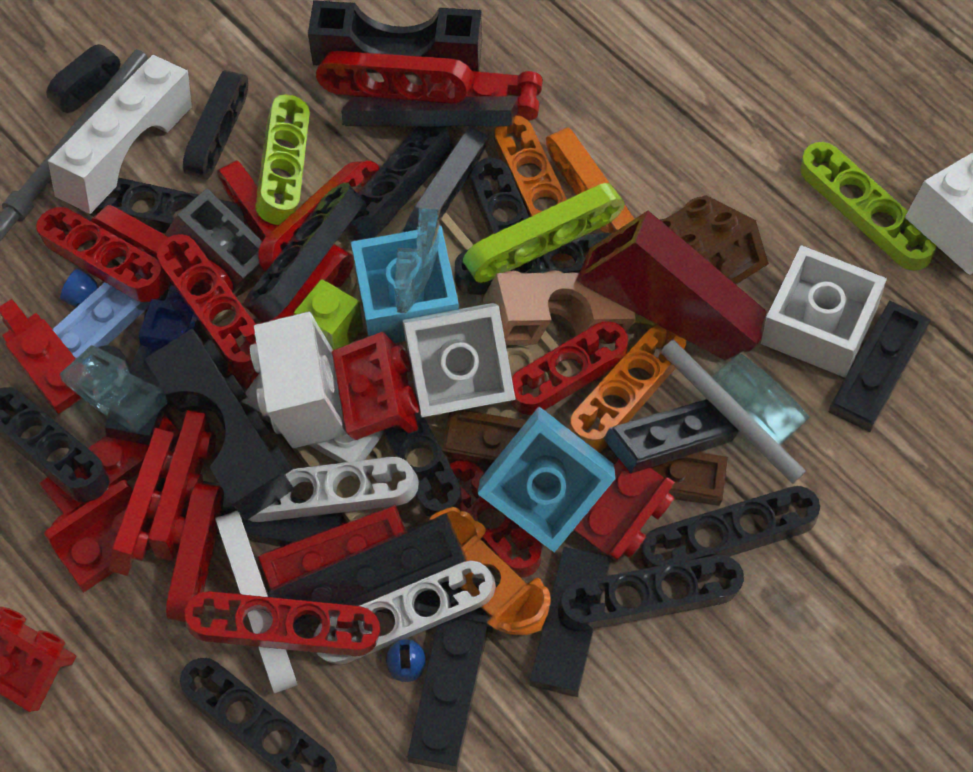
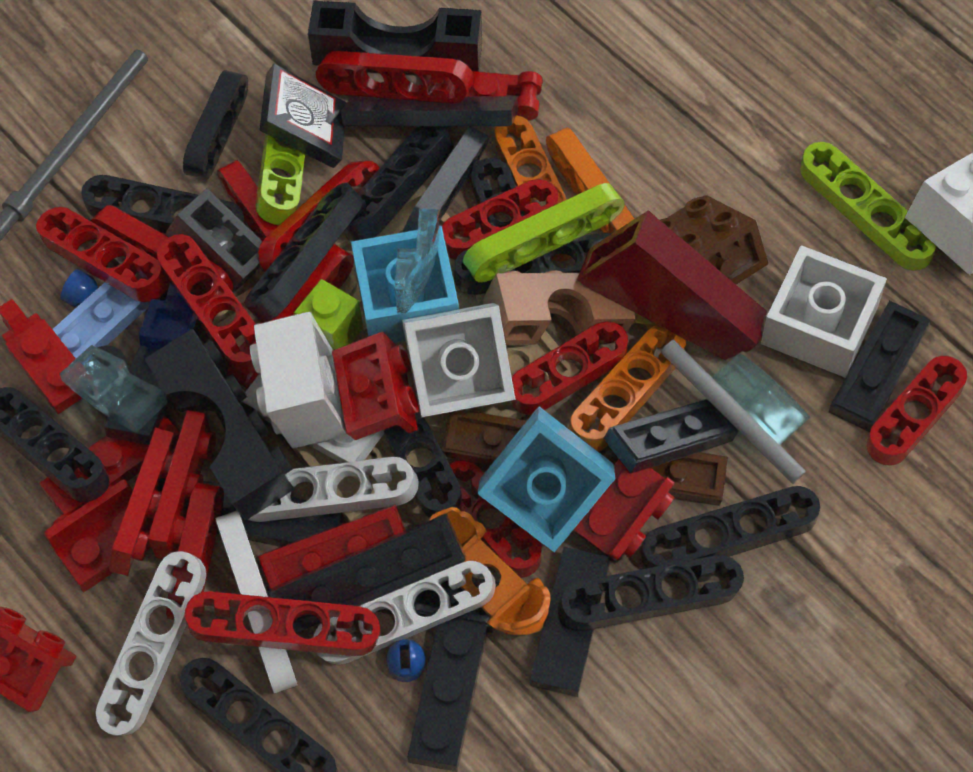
(83, 78): black beam -> none
(90, 161): white arch -> none
(143, 639): none -> white beam
(302, 116): none -> tile
(509, 202): none -> red beam
(916, 429): none -> red beam

